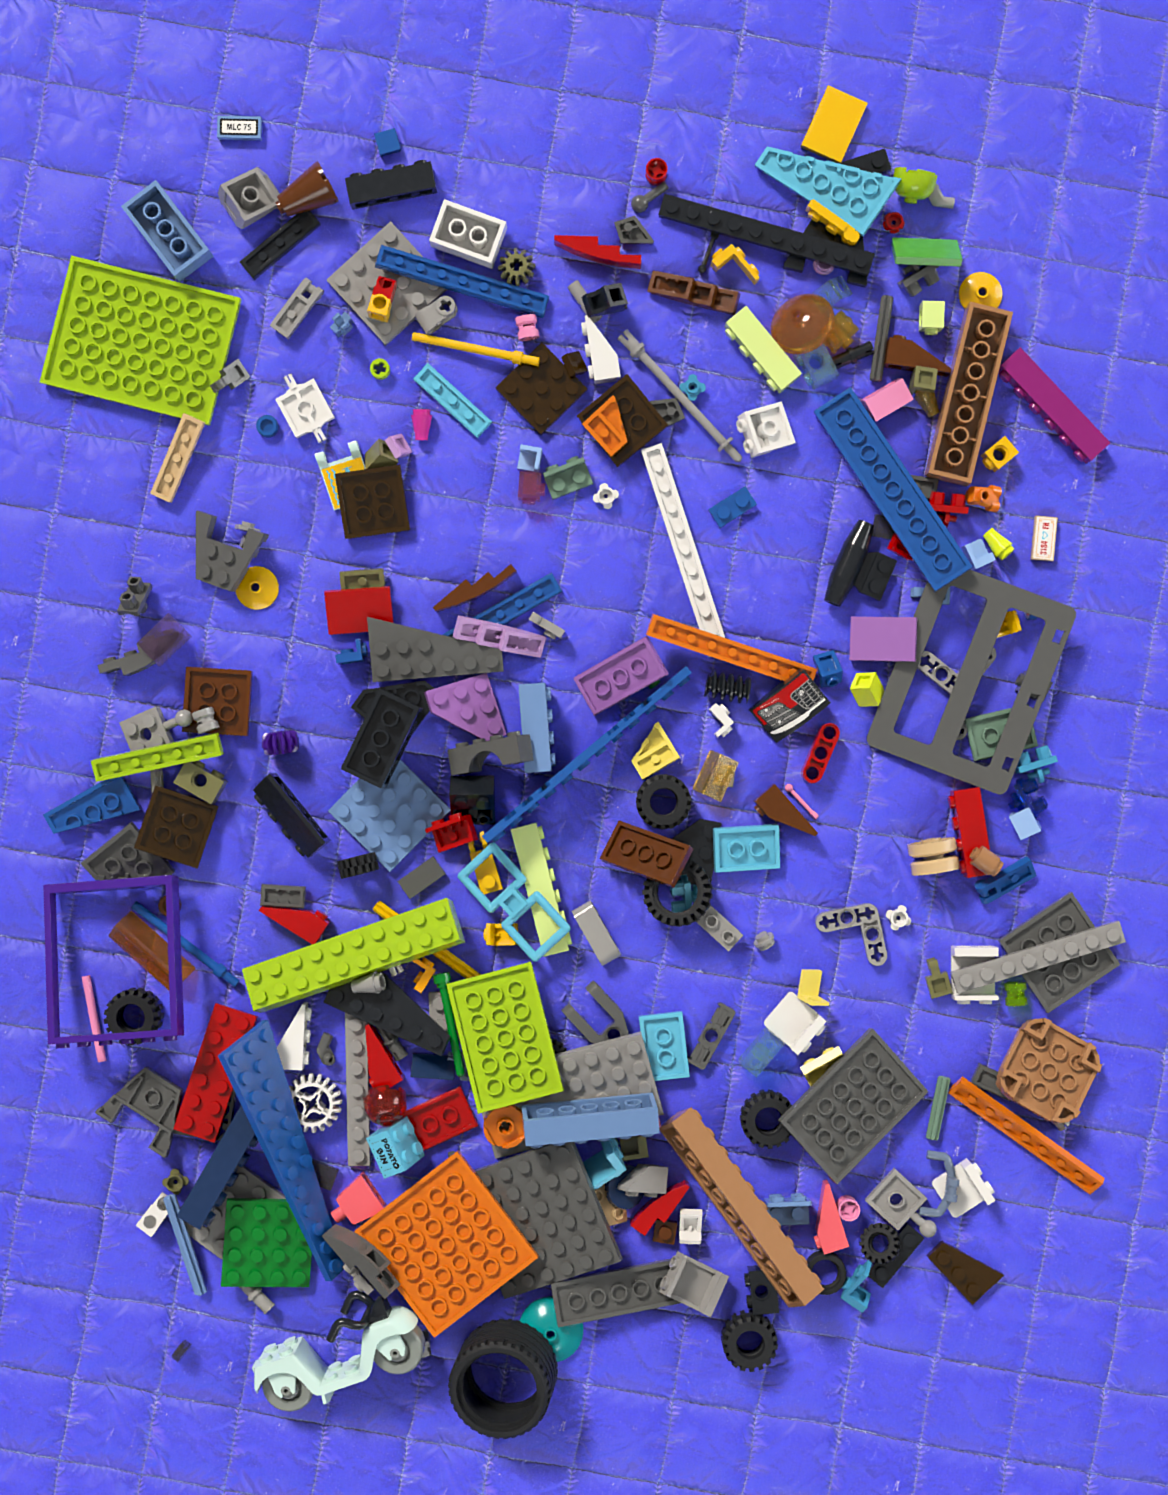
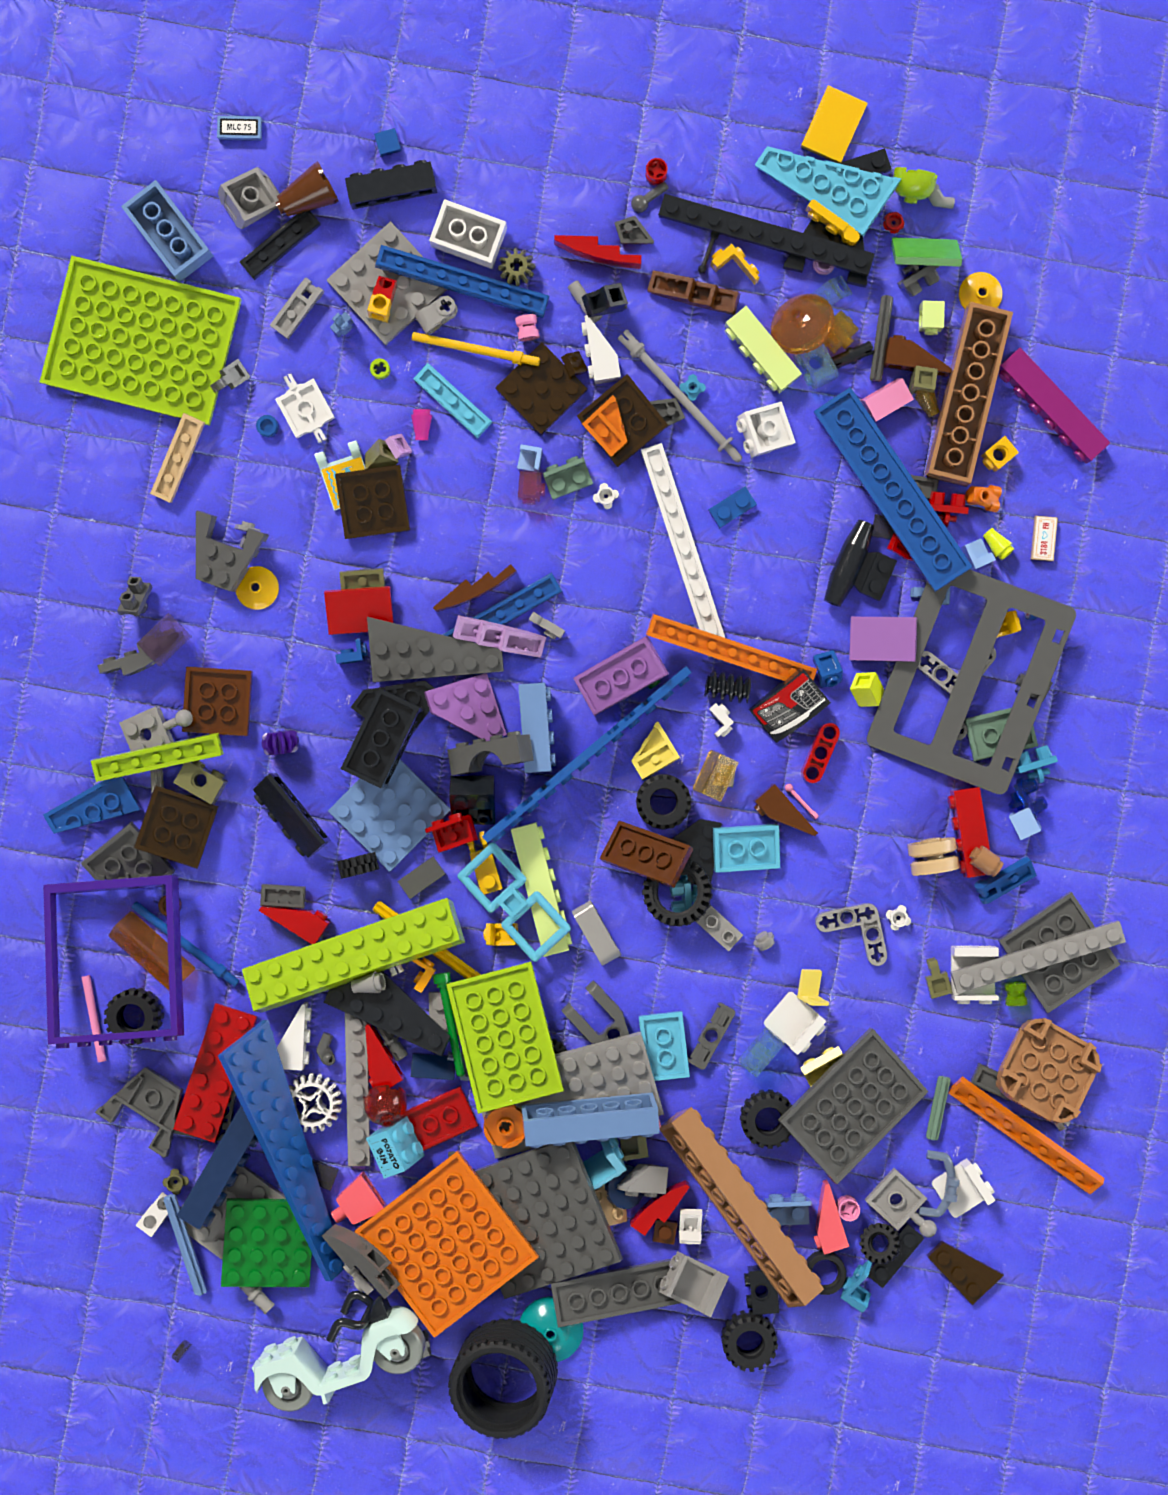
(205, 720): light grey wheel -> none

